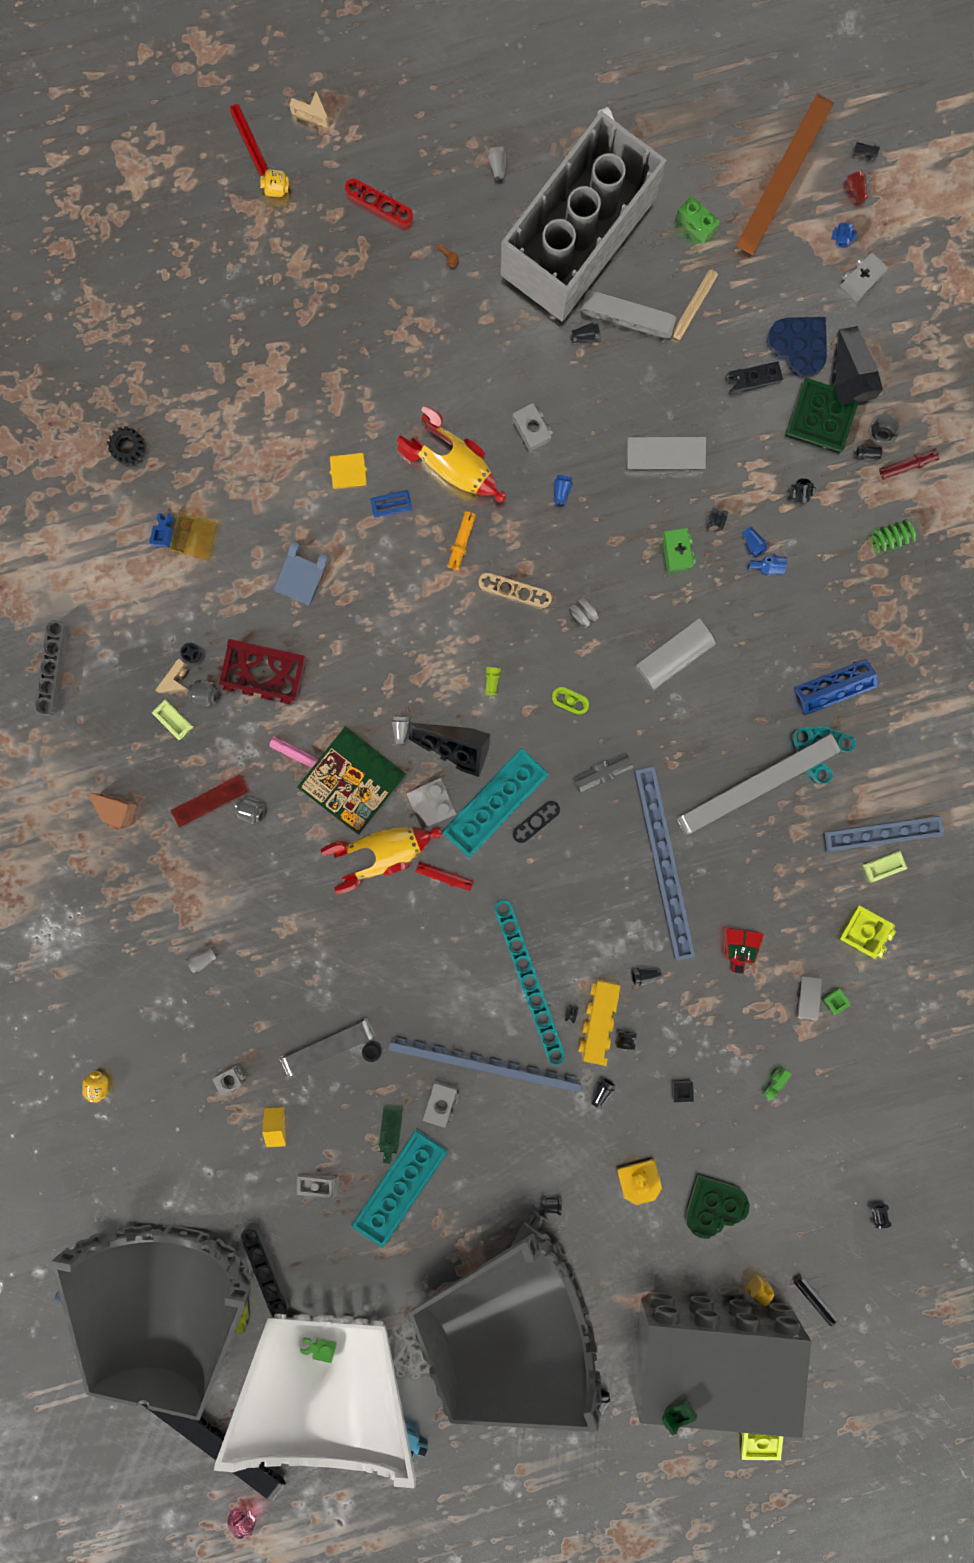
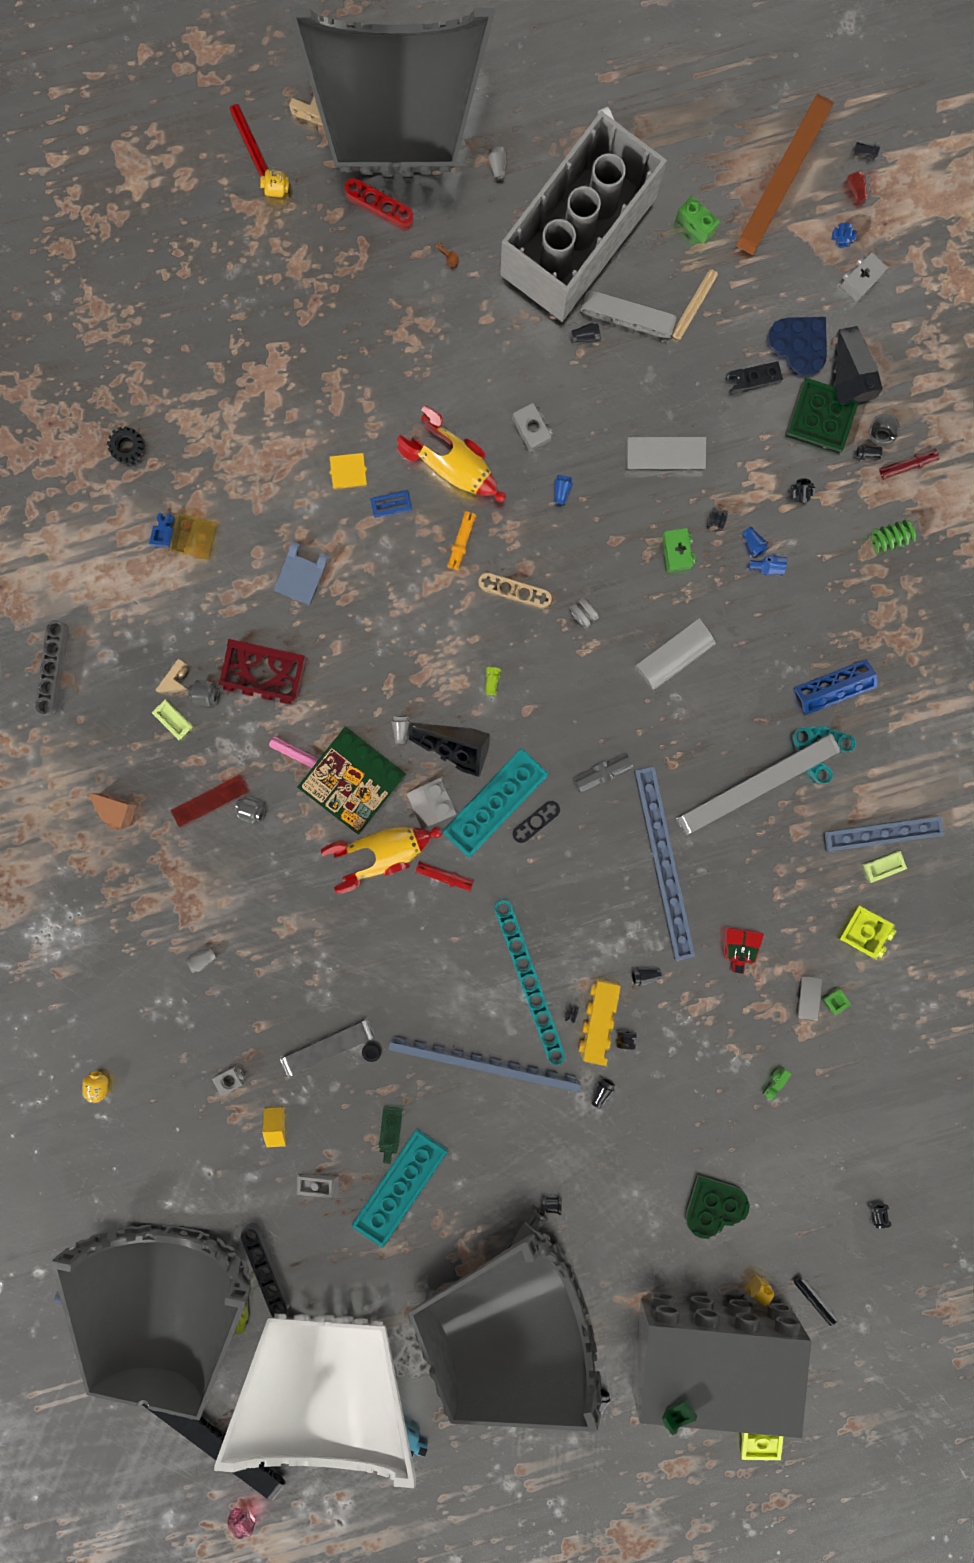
(188, 650): black wheel -> none
(322, 1350): bright green plate -> none
(393, 91): none -> dark grey cone
(437, 1115): light grey brick -> none
(570, 700): lime plate -> none
(640, 1182): yellow piece -> none
(683, 1091): black plate -> none

